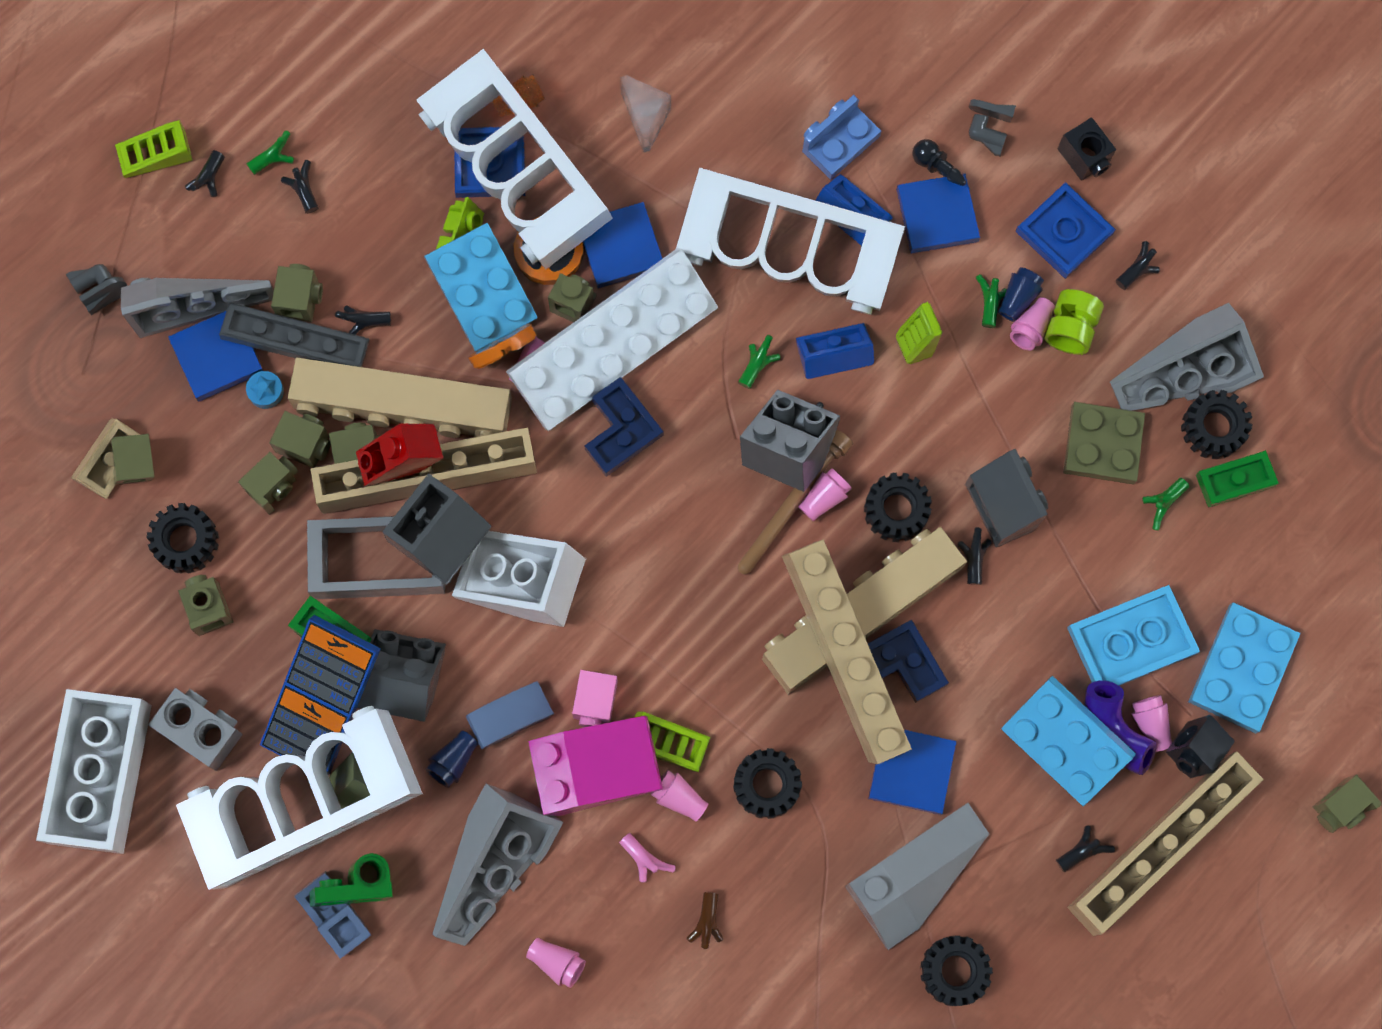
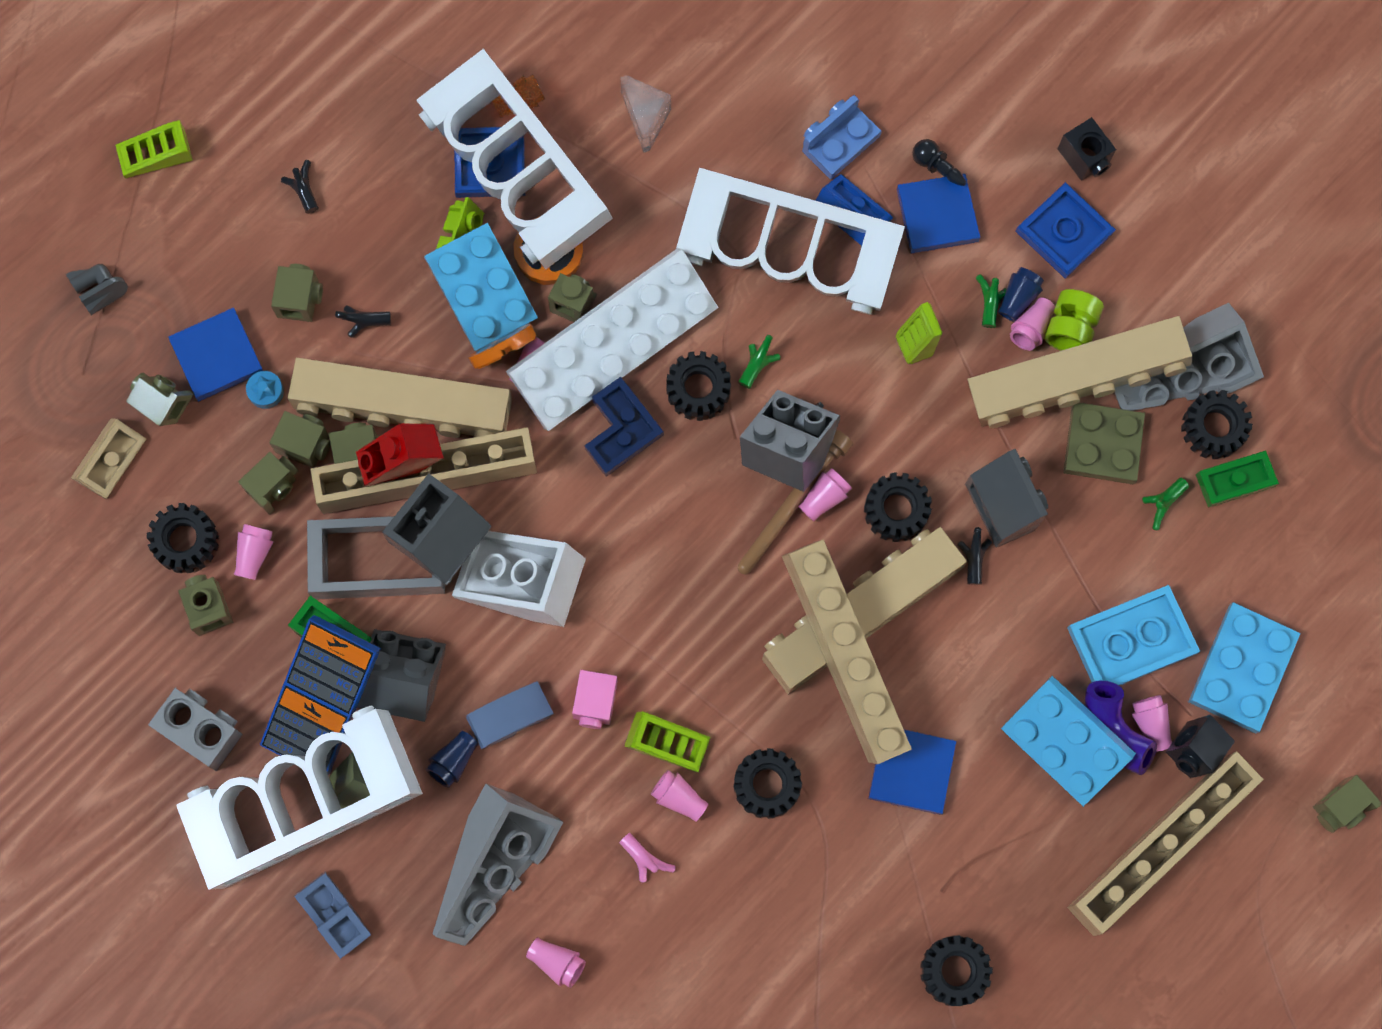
(94, 771): white brick -> none
(132, 459): olive panel -> none
(158, 399): none -> brick
(173, 302): light grey wedge -> none
(207, 174): black bar -> none
(252, 550): none -> bright pink cone
(271, 155): green bar -> none
(291, 337): dark grey tile -> none
(357, 891): green plate -> none
(595, 765): dark pink slope -> none
(622, 246): blue tile -> none
(698, 365): none -> black tyre
(707, 921): reddish brown bar -> none
(835, 351): blue slope -> none
(908, 654): dark blue plate -> none
(912, 881): light grey wedge -> none
(990, 138): dark grey piece -> none
(1080, 372): none -> tan brick
(1083, 850): black bar -> none
(1138, 268): black bar -> none

